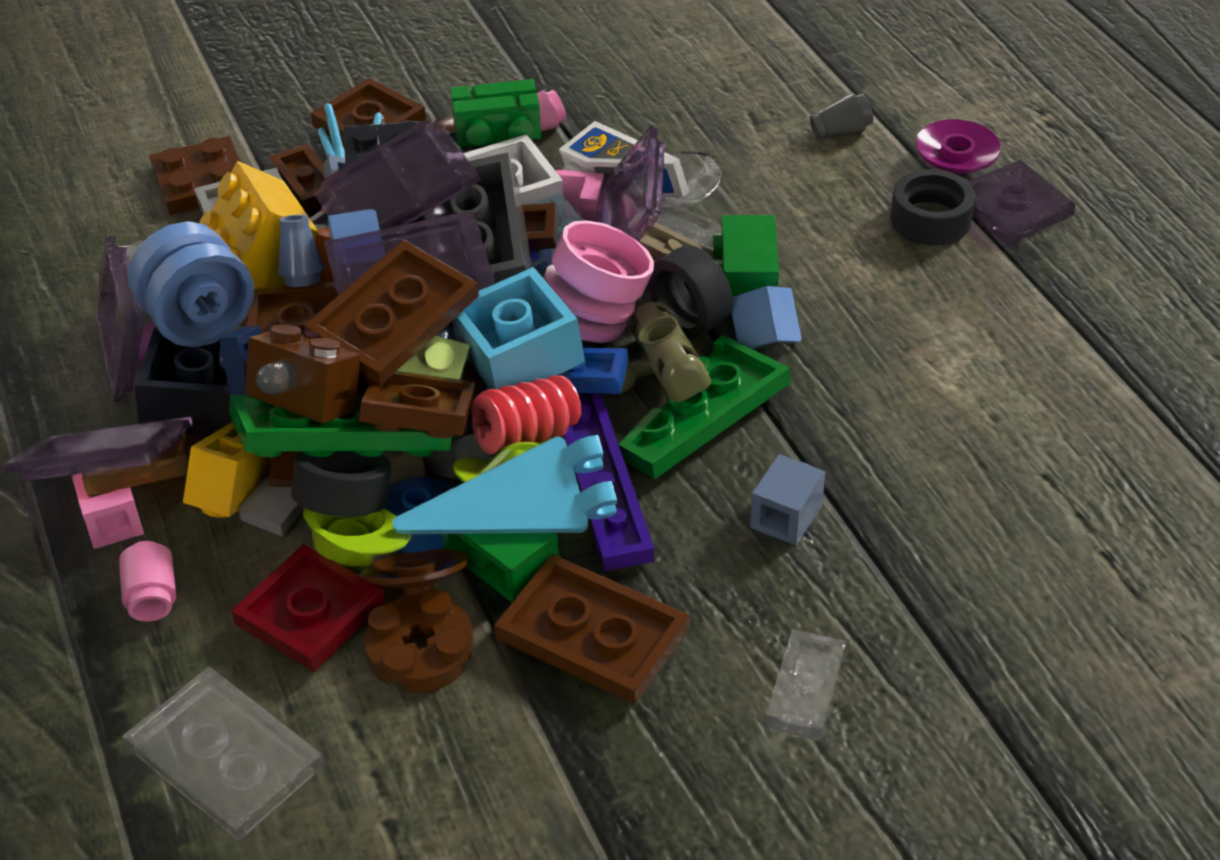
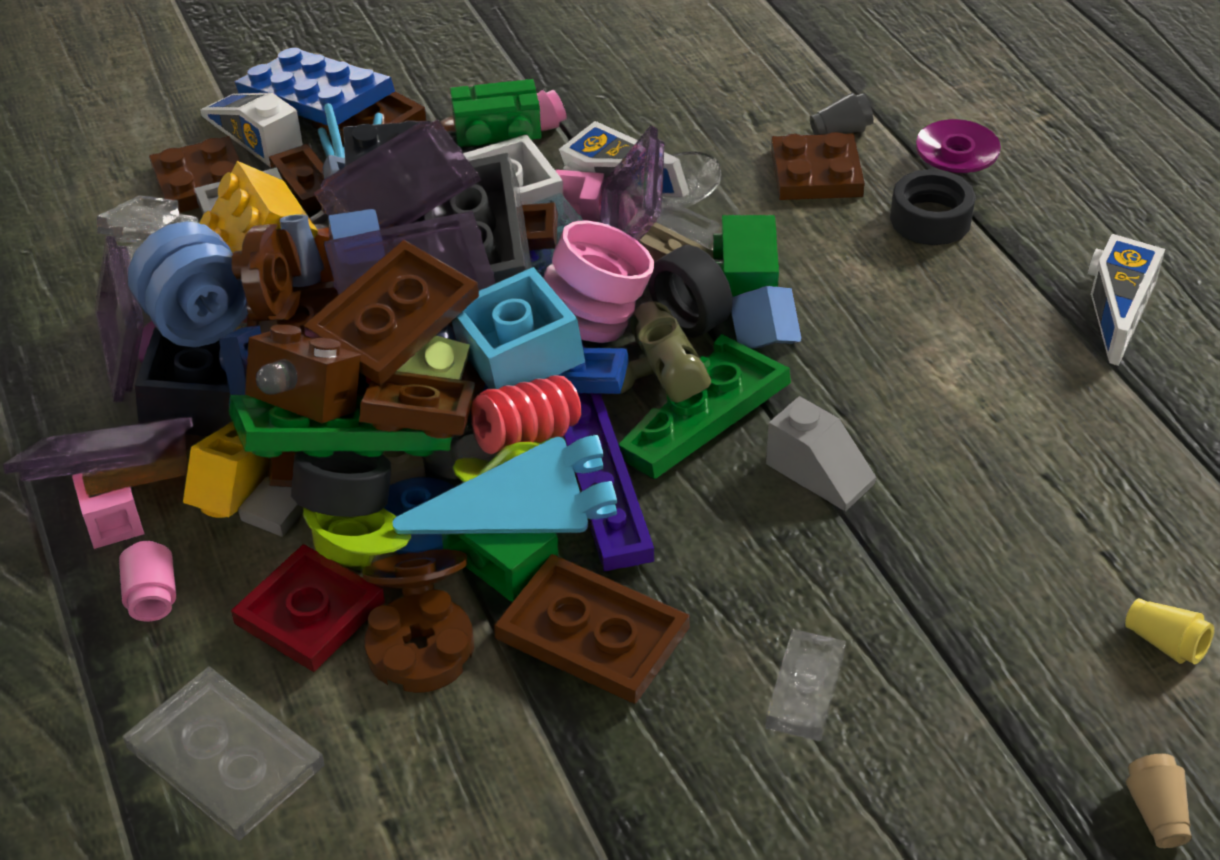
(140, 218): none -> clear plate
(256, 122): none -> white slope
(267, 273): none -> reddish brown plate
(312, 80): none -> blue plate
(787, 499): sand blue brick -> none
(817, 166): none -> reddish brown plate
(818, 454): none -> light grey slope
(1018, 202): clear purple tile -> none
(1121, 289): none -> slope
(1161, 798): none -> tan cone
(1172, 630): none -> light yellow cone

